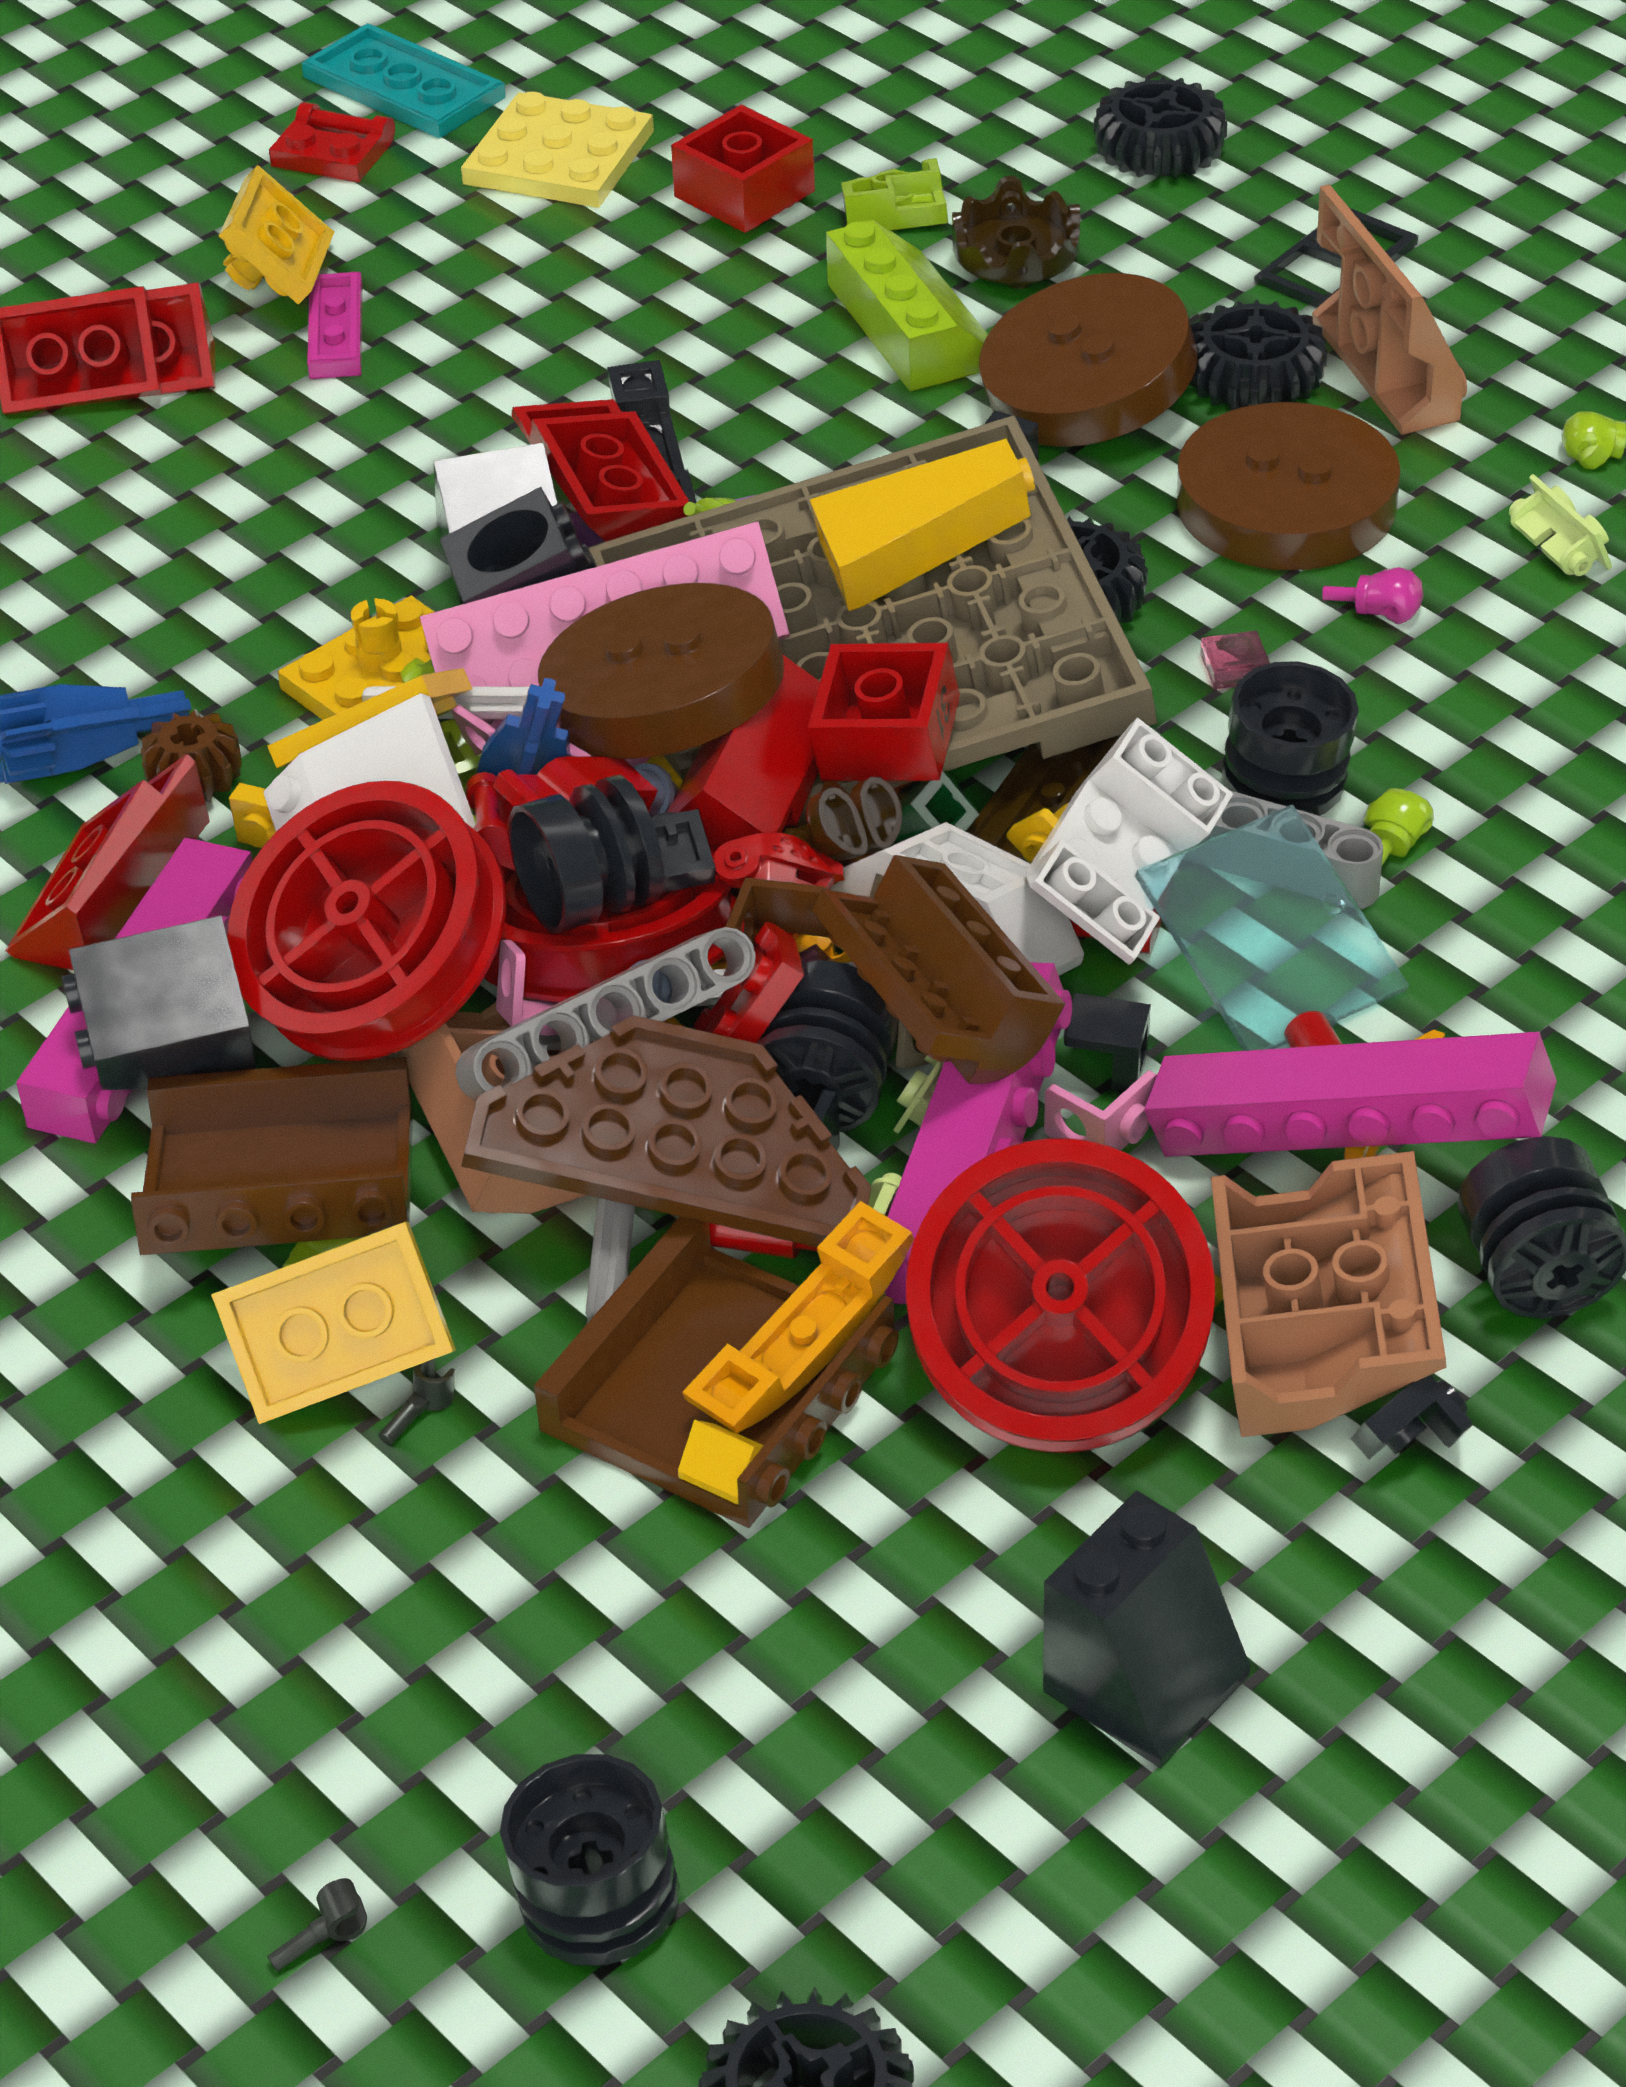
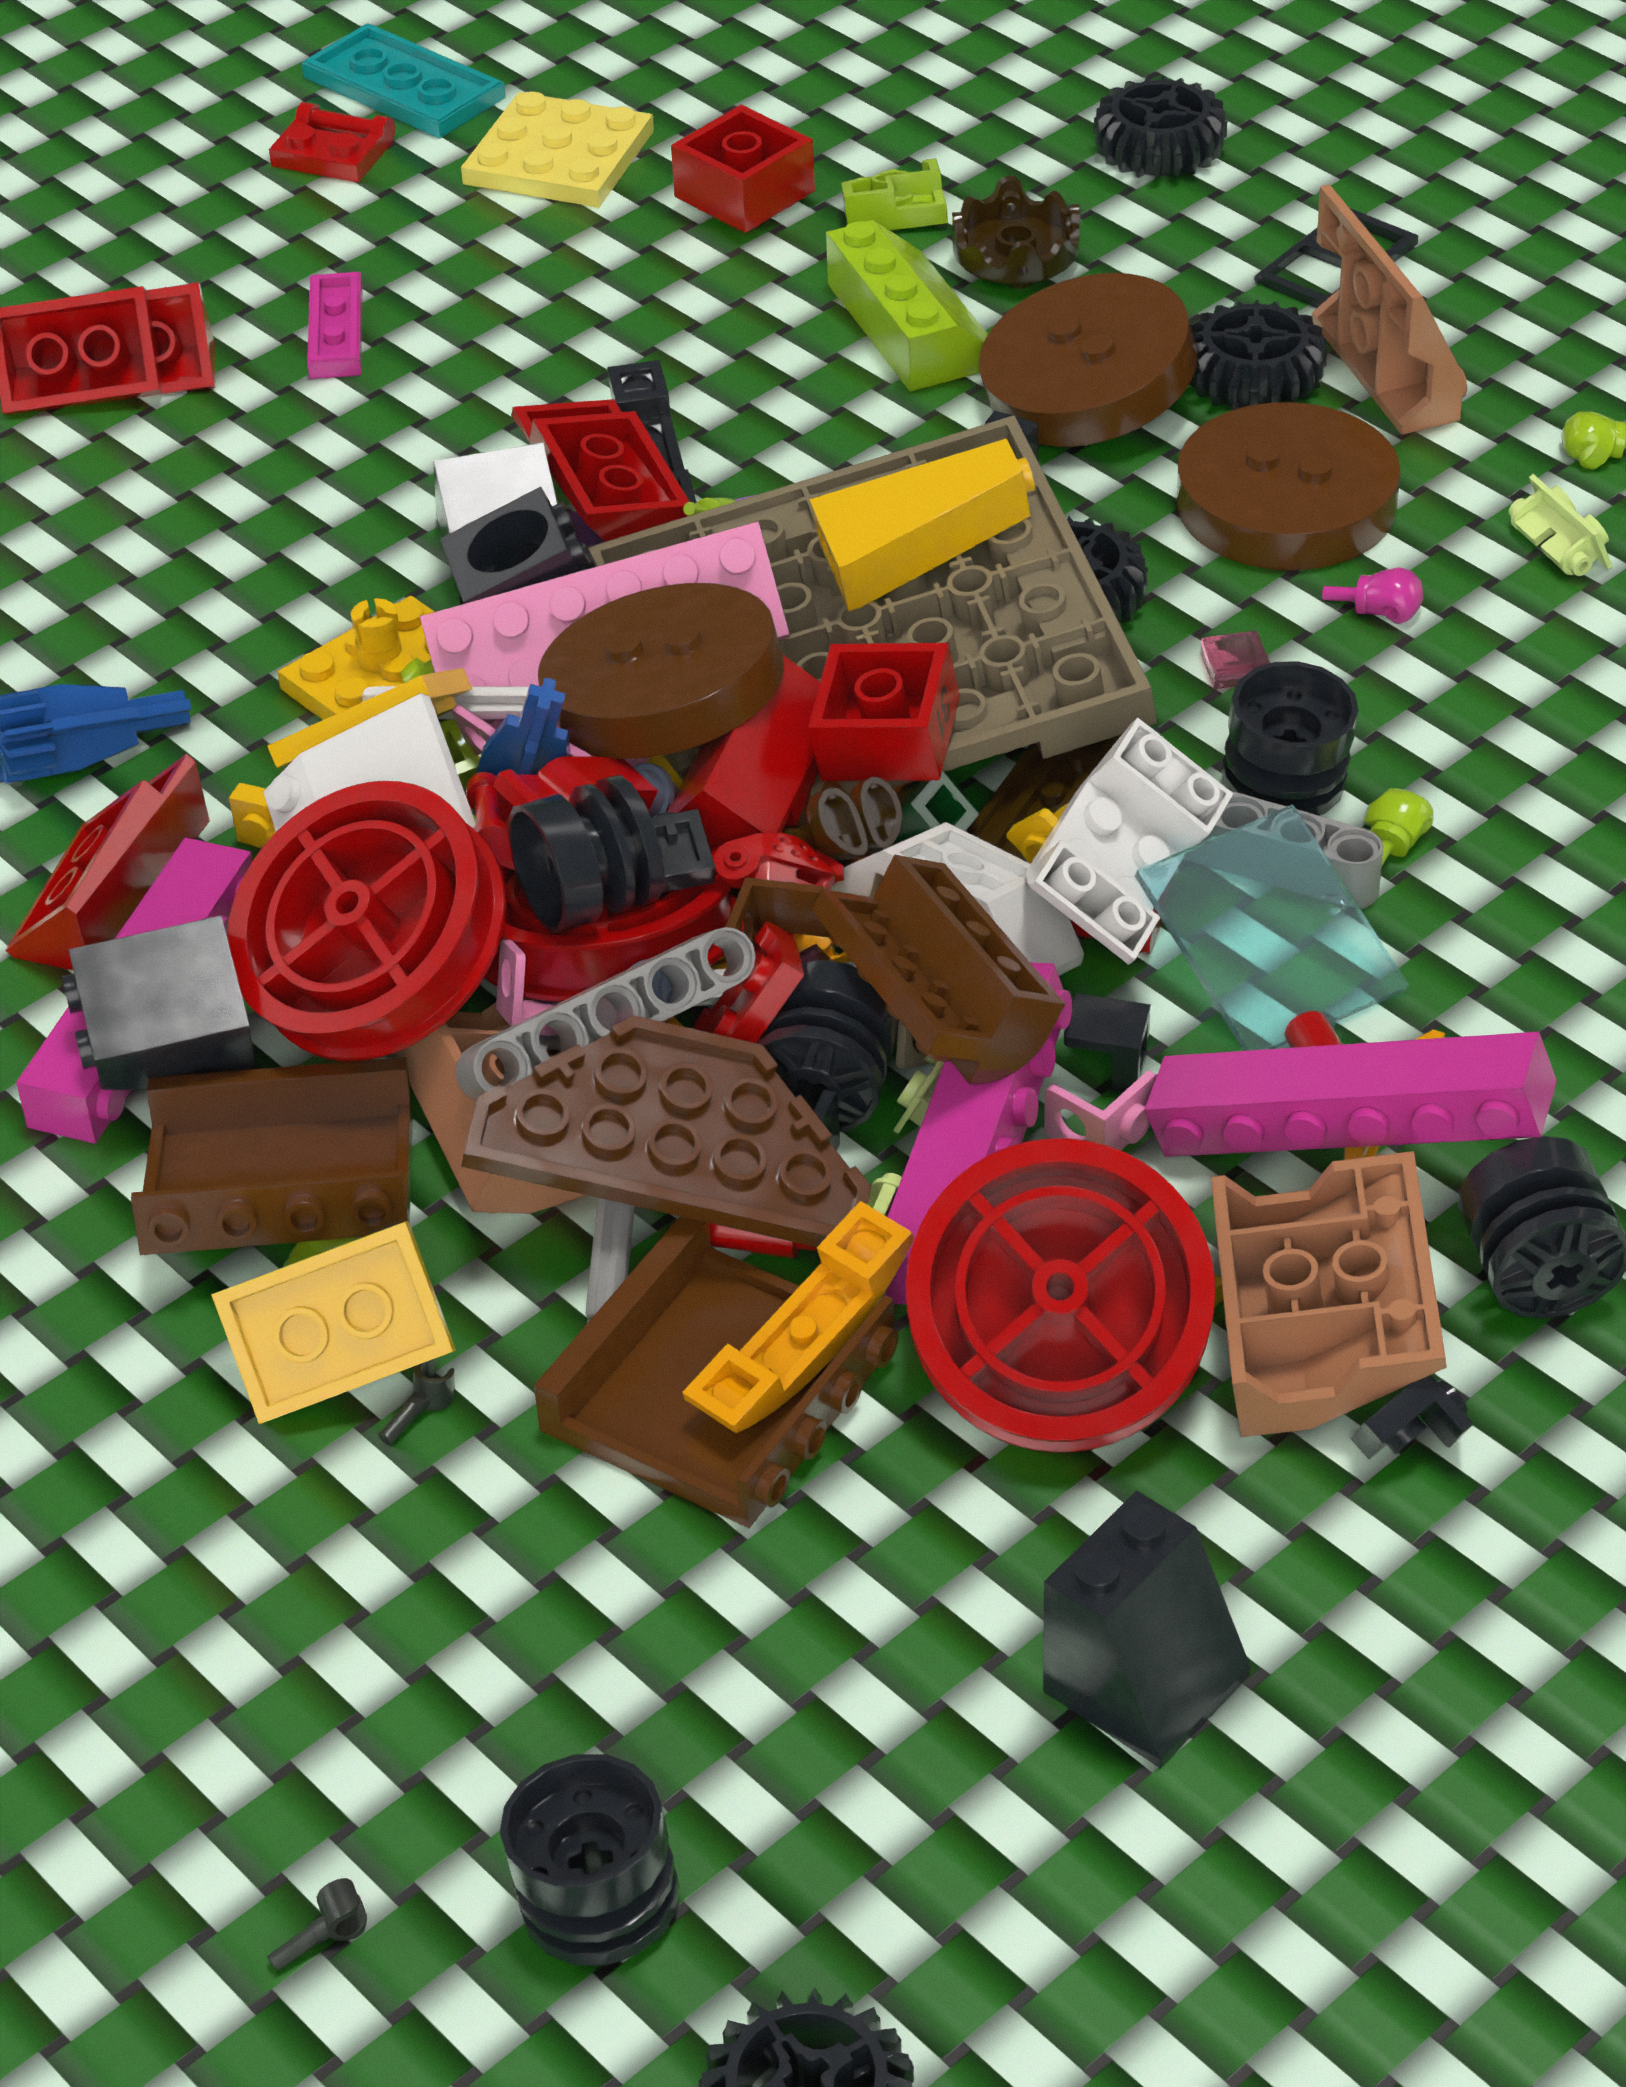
(204, 740): reddish brown gear -> none
(273, 238): yellow plate -> none
(716, 1459): yellow slope -> none

